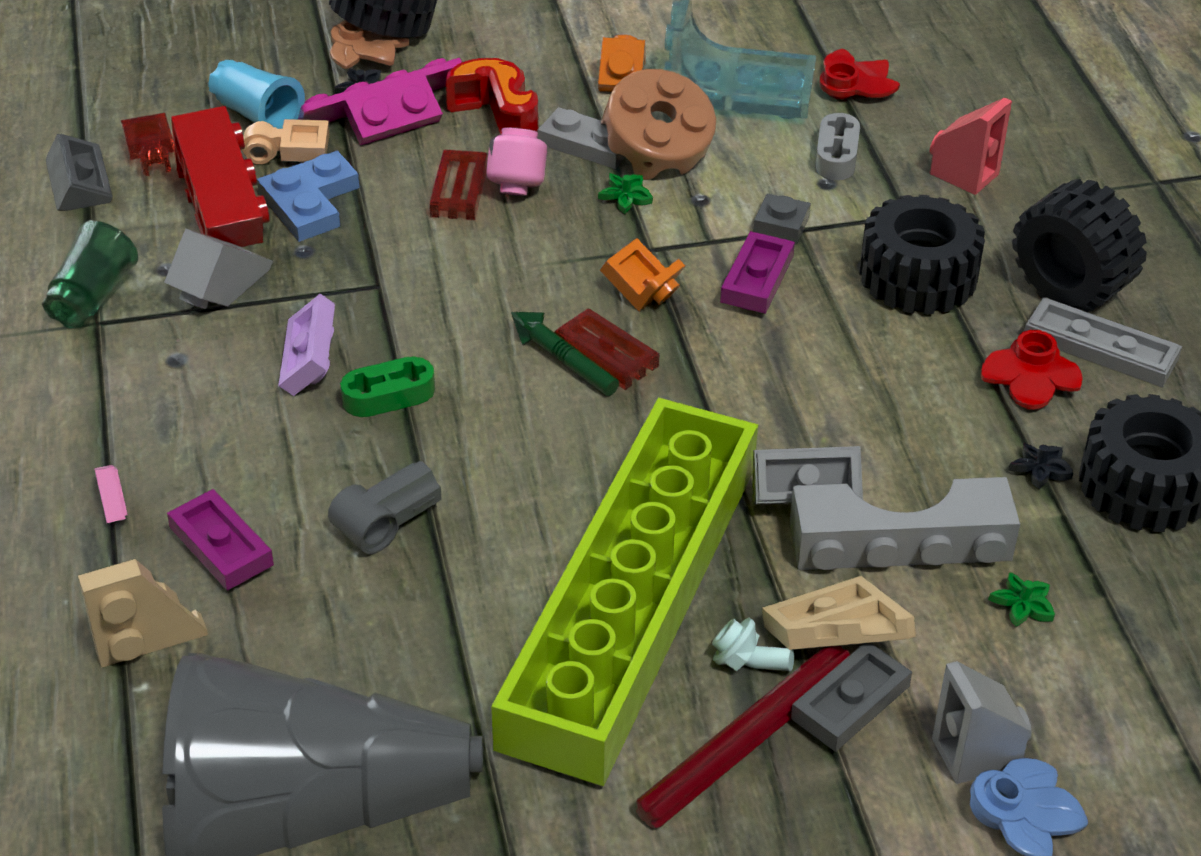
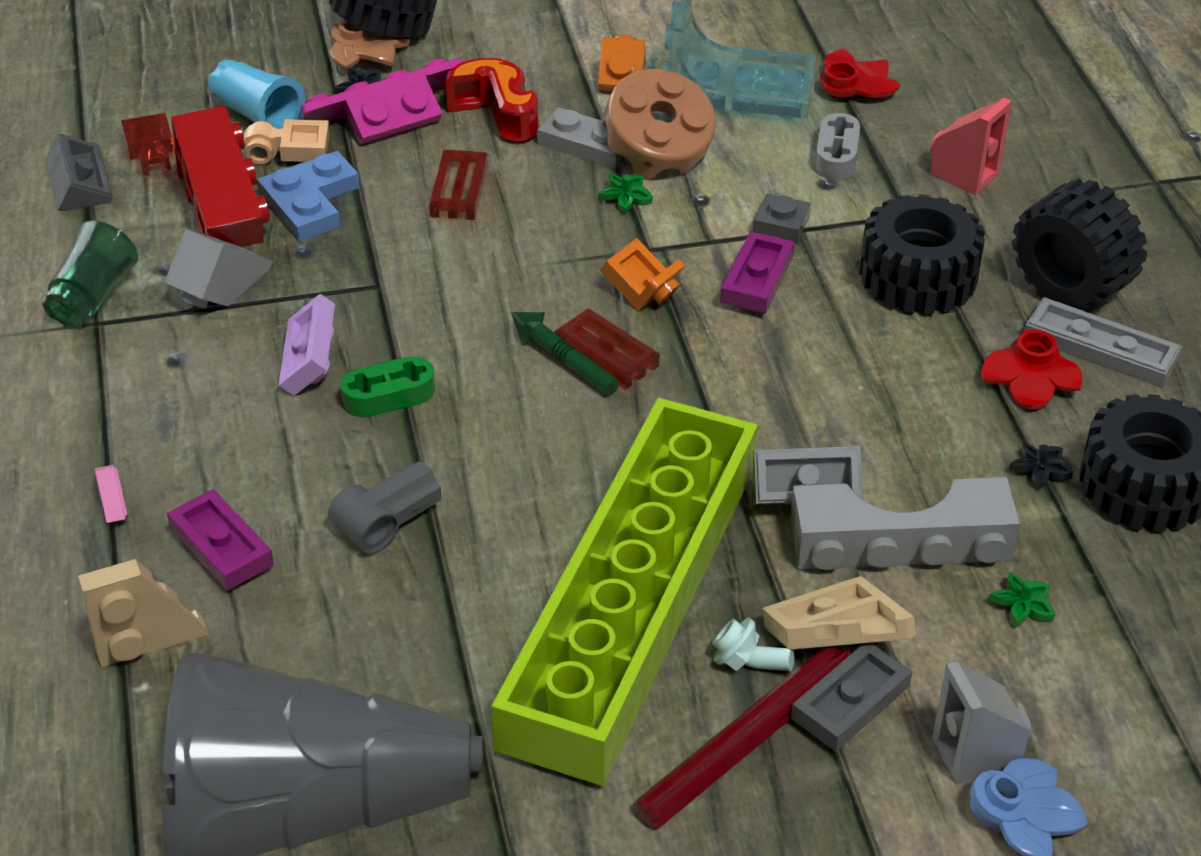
(516, 160): bright pink head -> none

